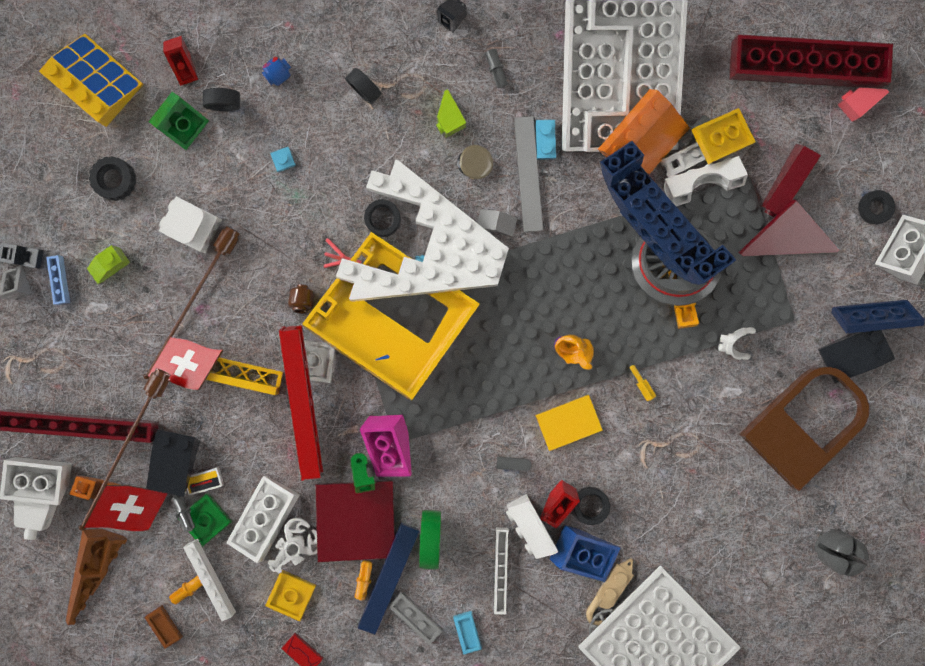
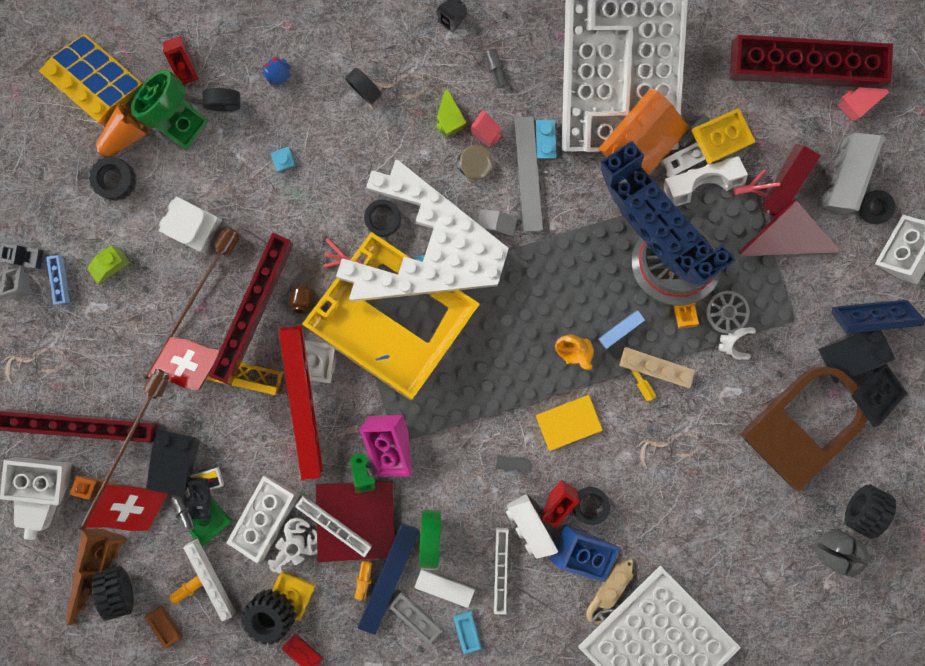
(112, 593): none -> black tyre
(120, 132): none -> orange cone
(158, 99): none -> green piece
(200, 500): none -> black slope
(251, 309): none -> dark red brick
(259, 625): none -> black tyre
(333, 526): none -> white piece
(444, 588): none -> white tile
(486, 129): none -> coral slope
(621, 329): none -> light blue piece
(657, 367): none -> tan plate
(727, 311): none -> light grey wheel
(751, 188): none -> coral plant
(852, 173): none -> light grey slope
(870, 511): none -> black tyre
(879, 395): none -> black tile

